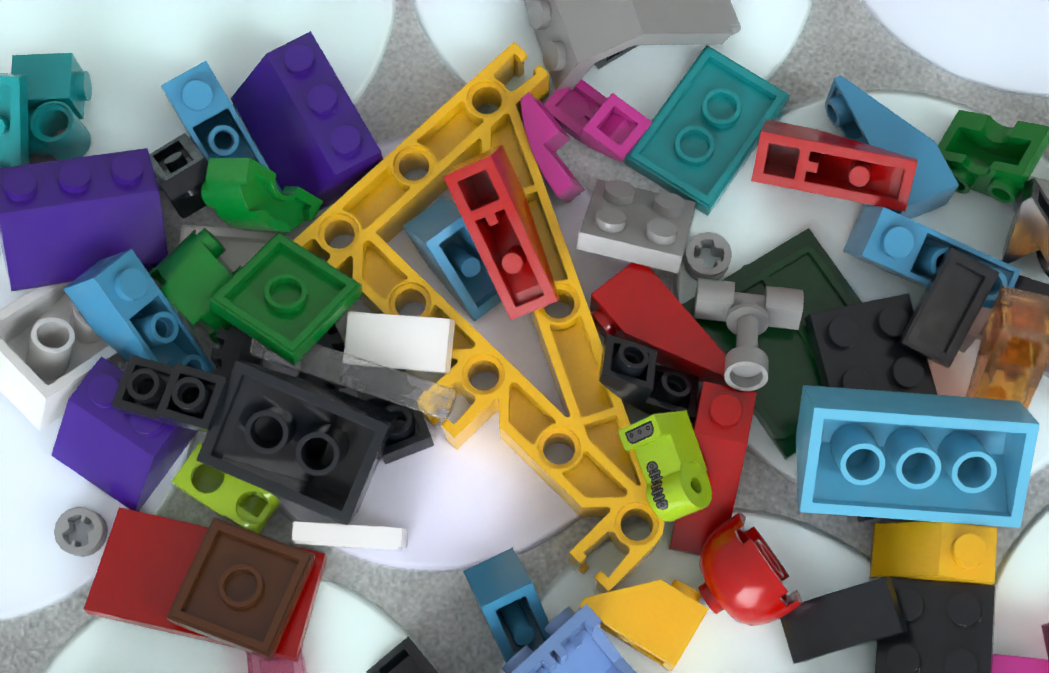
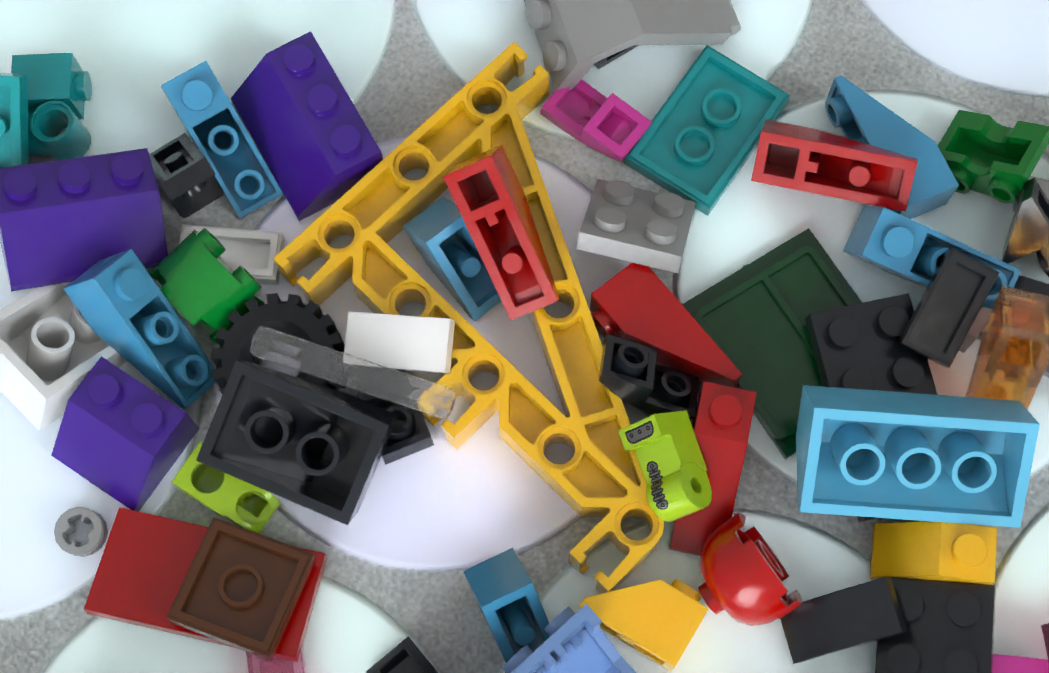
(170, 394): black slope -> none
(249, 200): green cylinder -> none
(285, 298): green tile -> none
(349, 536): white tile -> none
(545, 139): dark pink slope -> none
(719, 248): light grey bush -> none
(747, 317): light grey bar -> none

